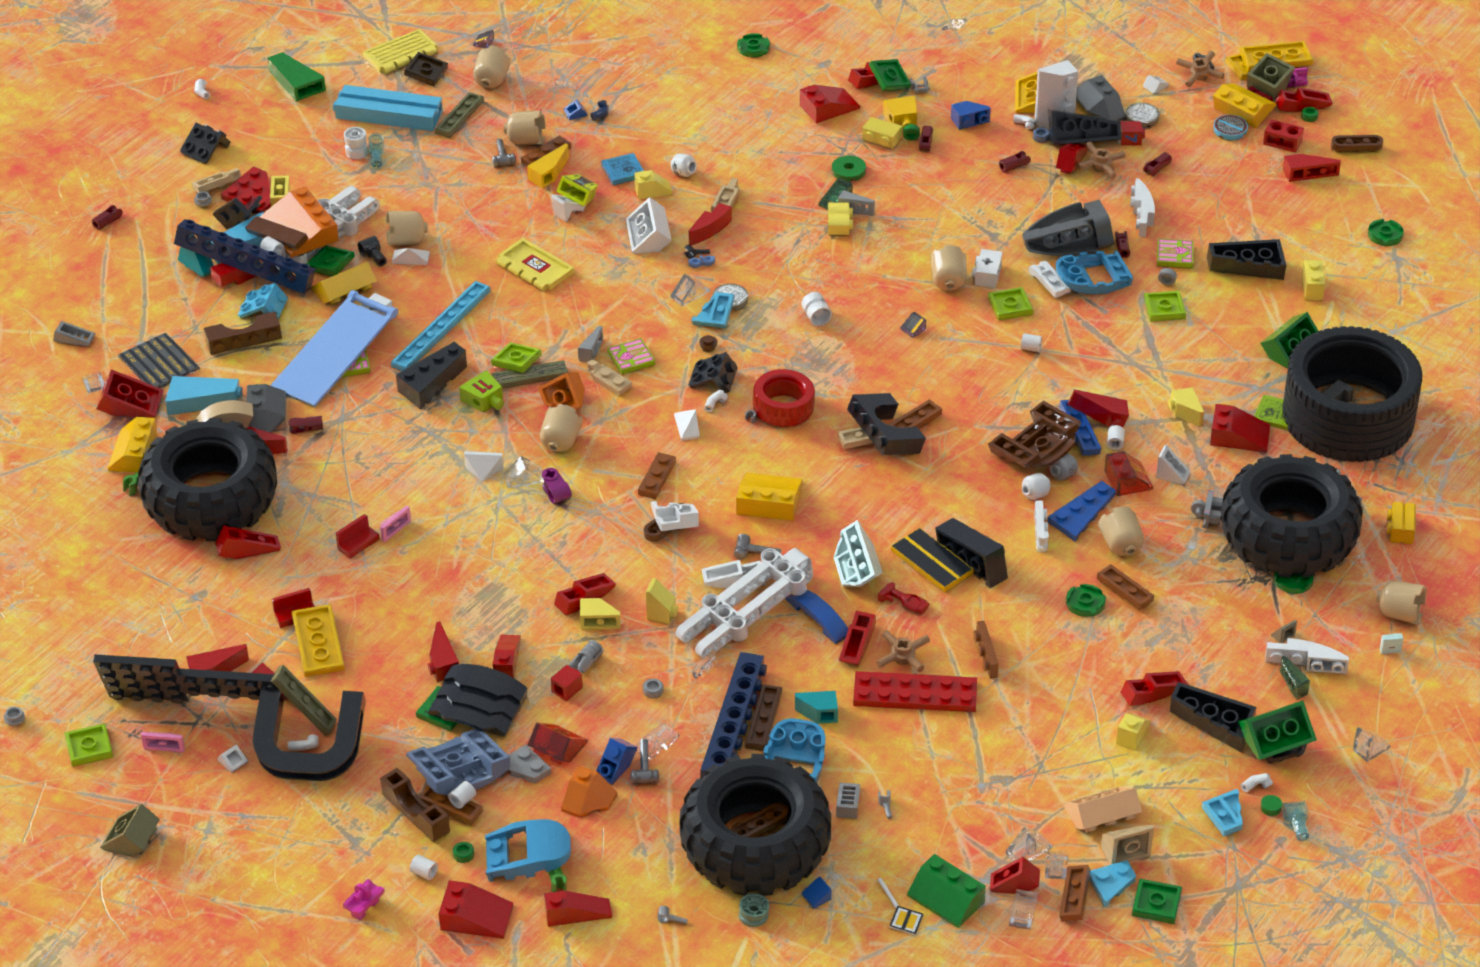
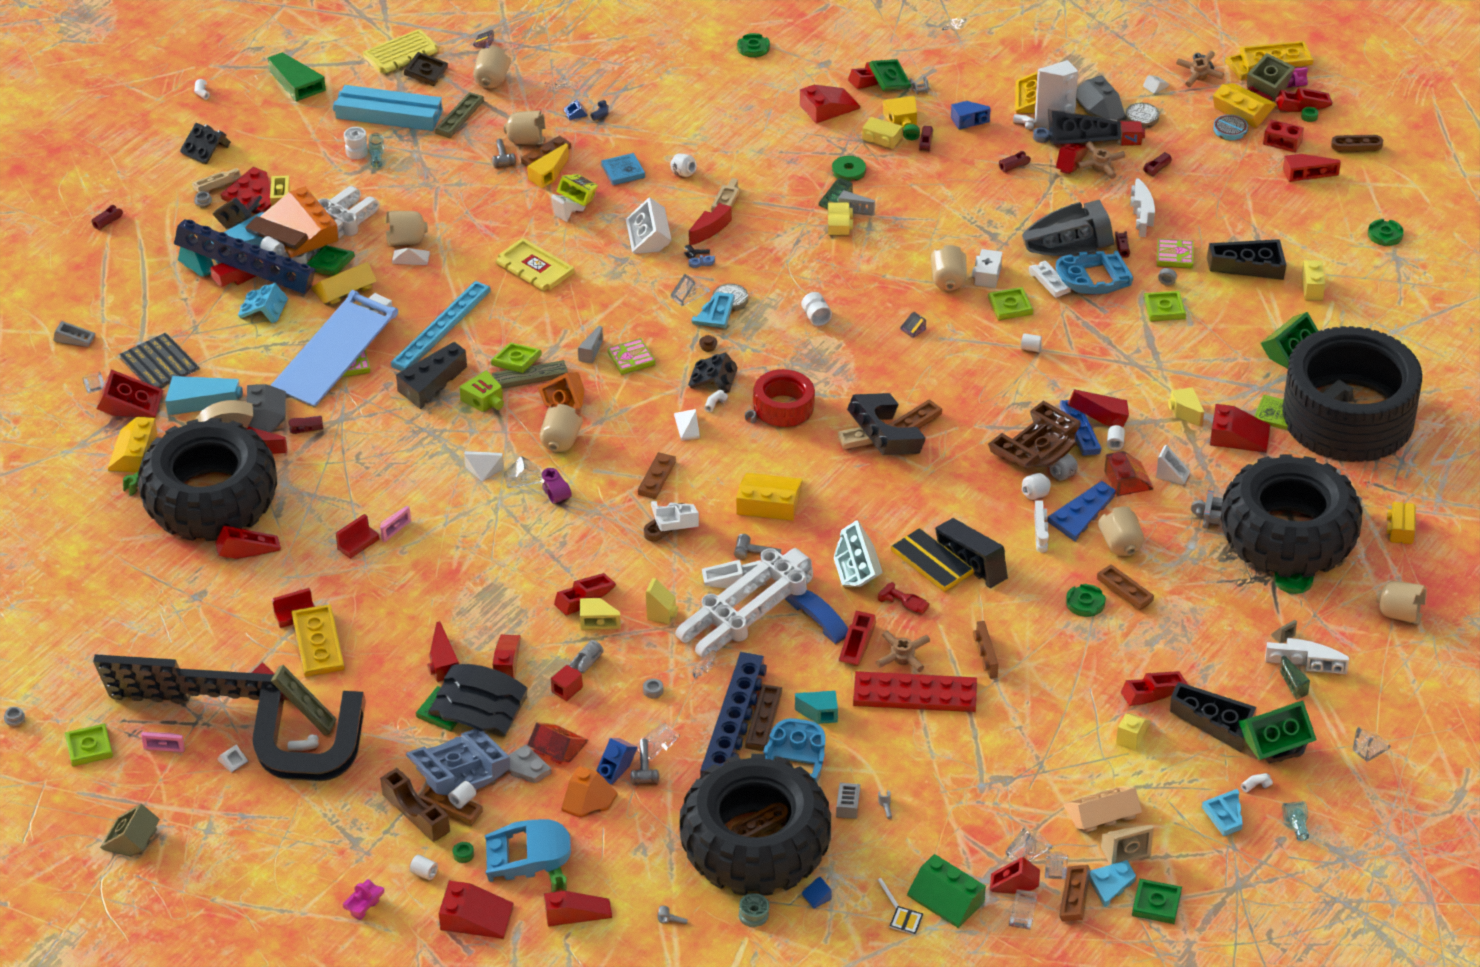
(219, 660): red slope -> none
(224, 339): reddish brown arch -> none
(372, 248): black pin -> none
(608, 378): tan hinge -> none
(651, 185): light yellow slope -> none
(1271, 805): green tile -> none
(1391, 643): light aqua tile -> none

